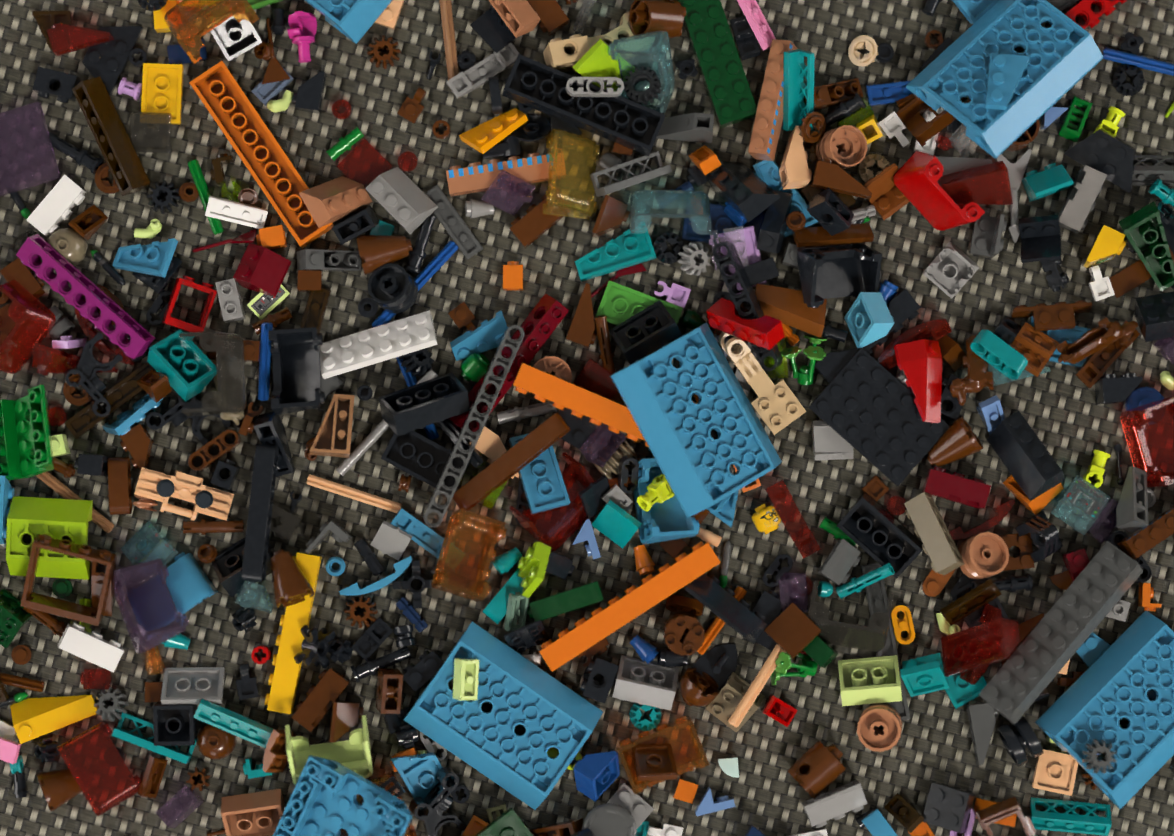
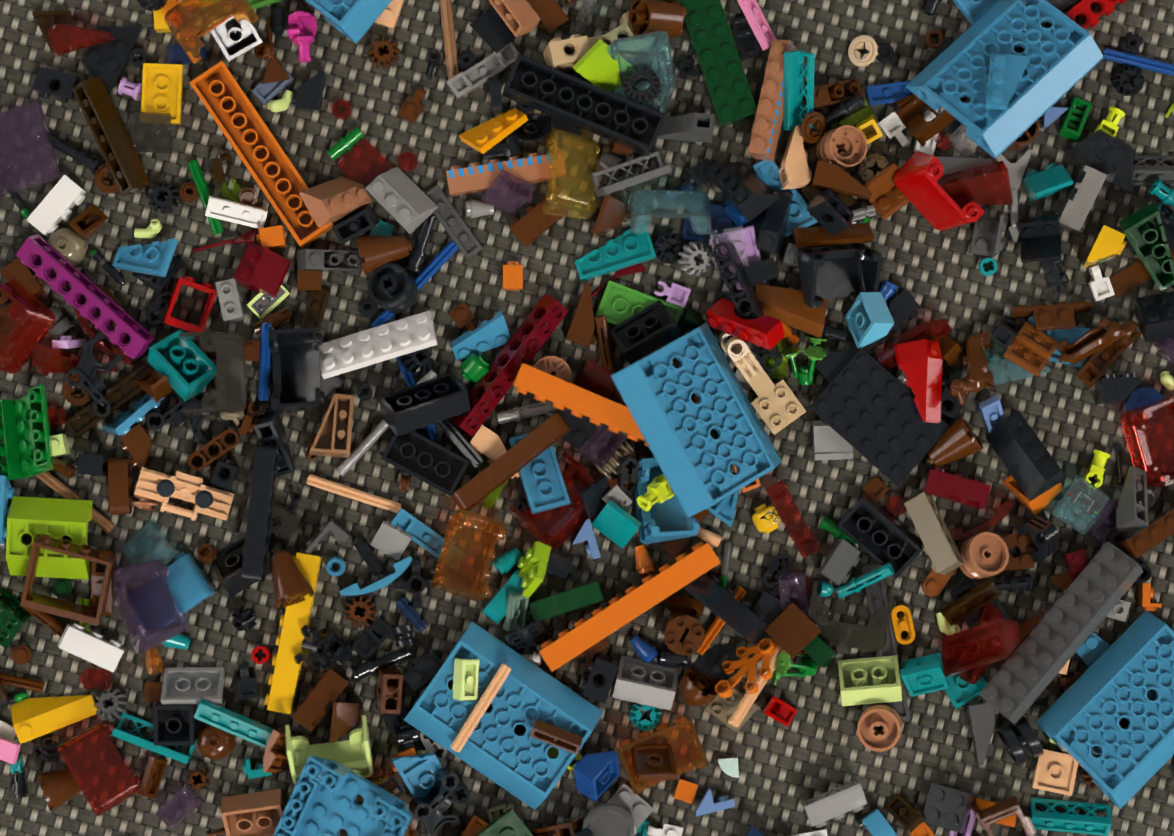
(212, 526): reddish brown pin -> none
(254, 596): clear light blue wing -> none
(436, 126): reddish brown bush -> none
(473, 436): dark grey beam -> none
(480, 708): none -> light nougat axle
(556, 736): none -> reddish brown piece
(580, 82): light grey beam -> none
(705, 159): orange slope -> none
(763, 651): none -> orange plant
(795, 220): reddish brown plate -> none
(817, 768): reddish brown cylinder -> none
(951, 270): light grey slope -> none
(985, 261): none -> teal bush
(999, 354): teal beam -> none
(1099, 747): dark grey gear -> none

